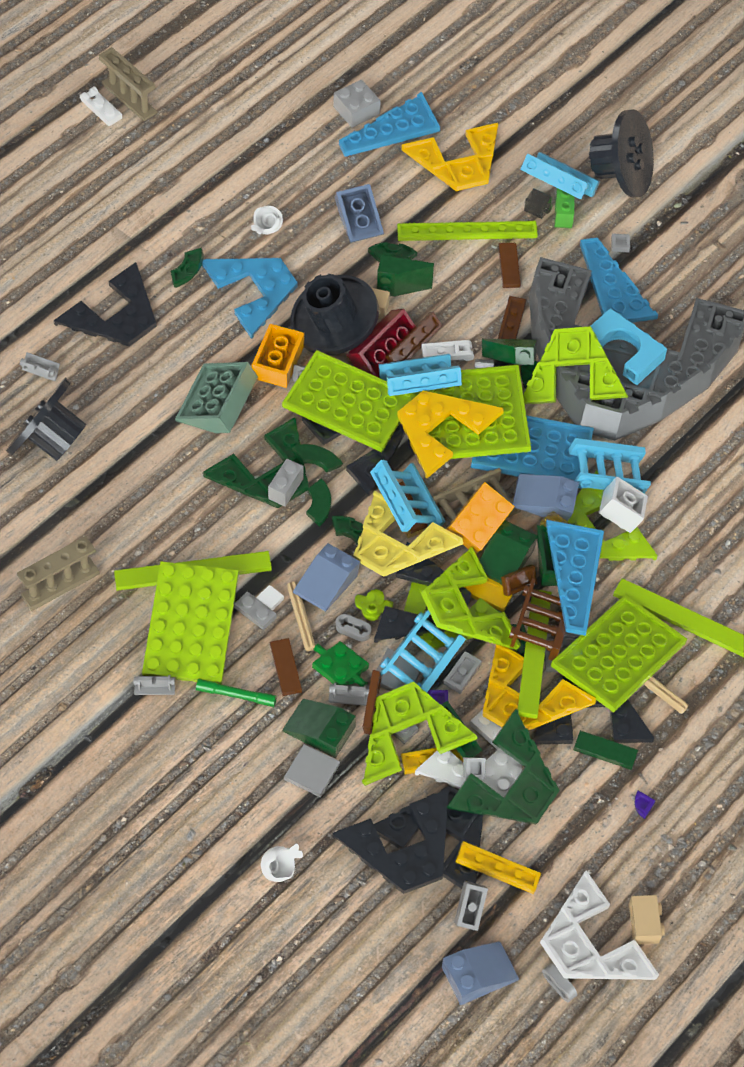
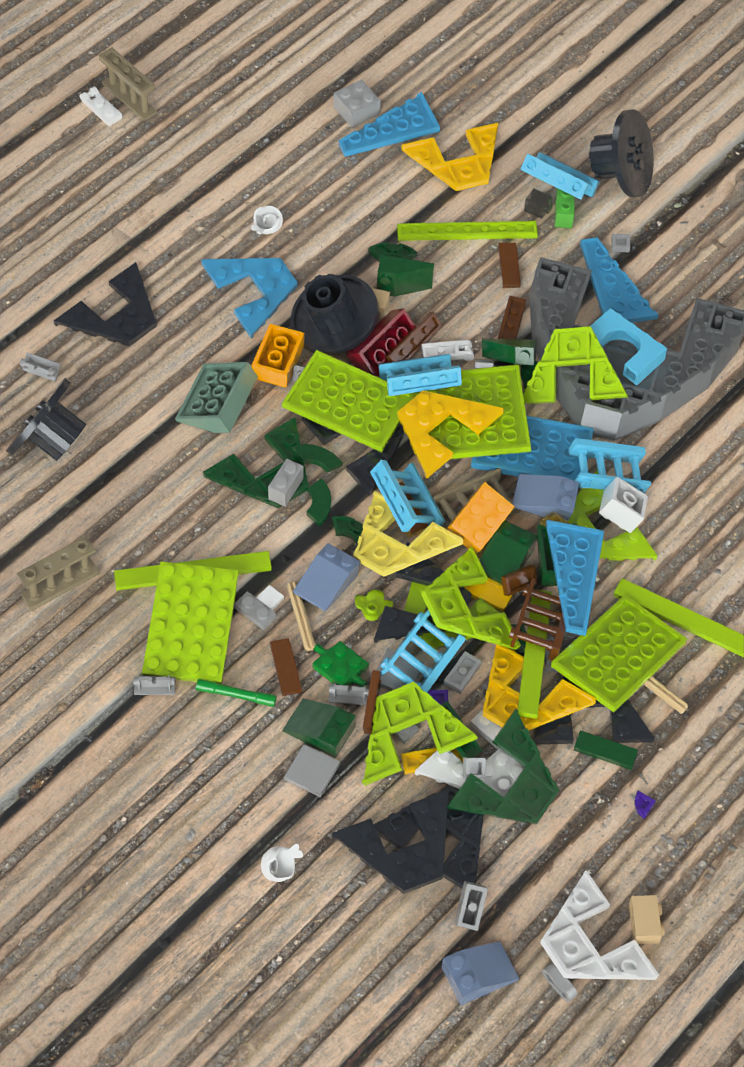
(188, 268): dark green tile -> none
(353, 627): light grey beam -> none
(359, 213): sand blue slope -> none
(498, 867): yellow tile -> none

